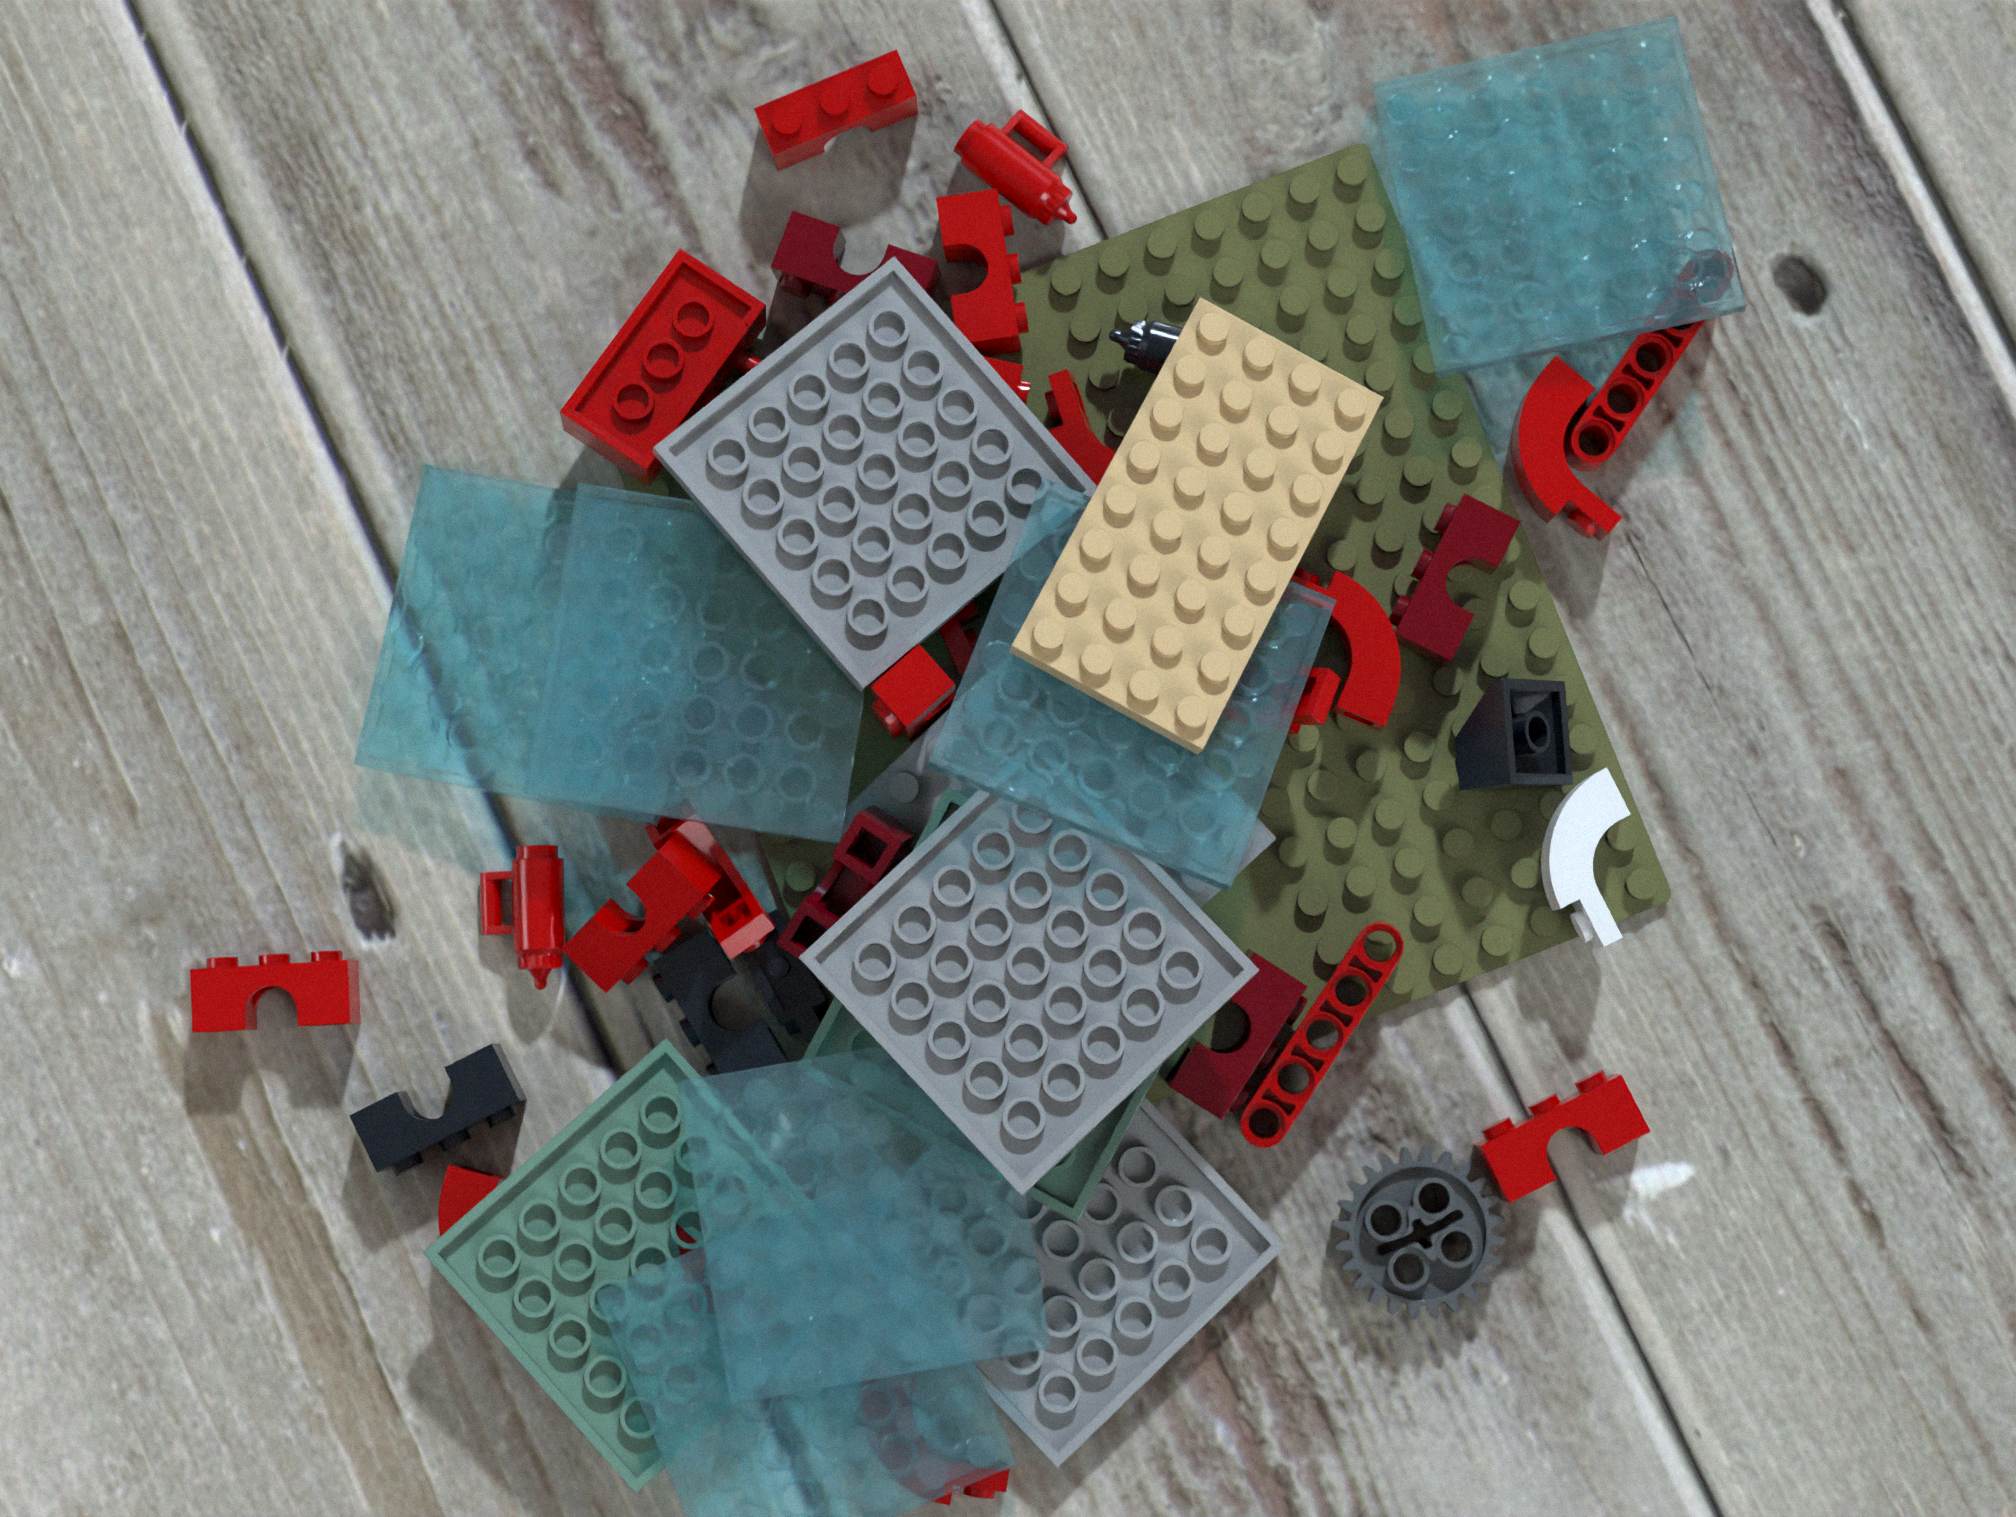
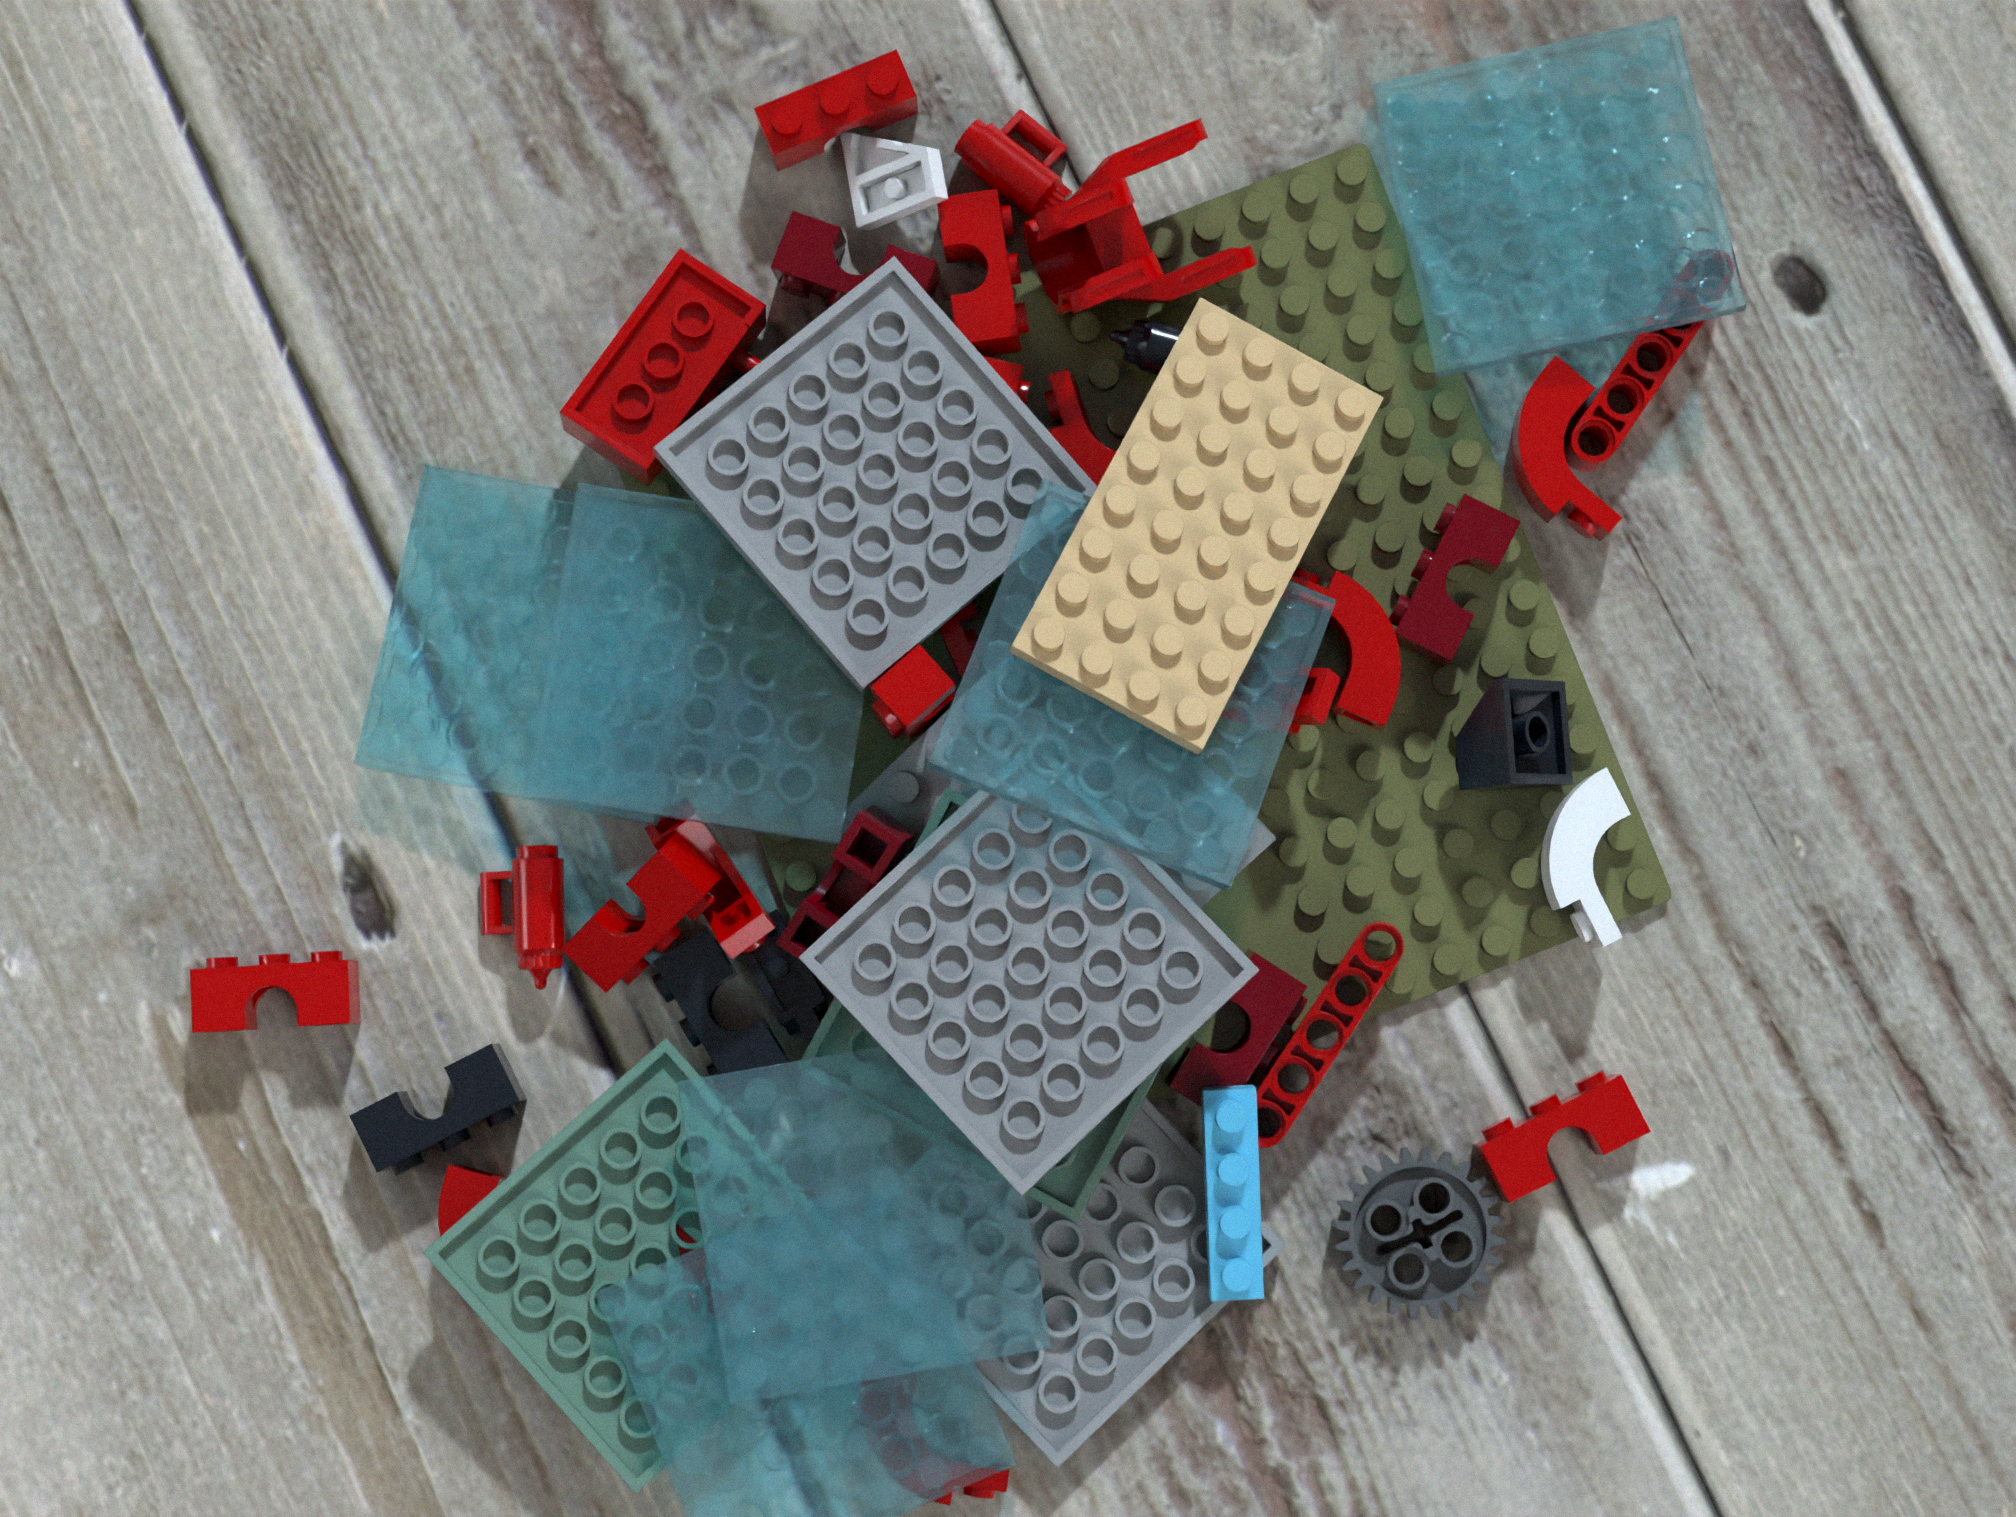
(890, 178): none -> white wing
(1096, 245): none -> red piece
(1232, 1192): none -> medium azure plate

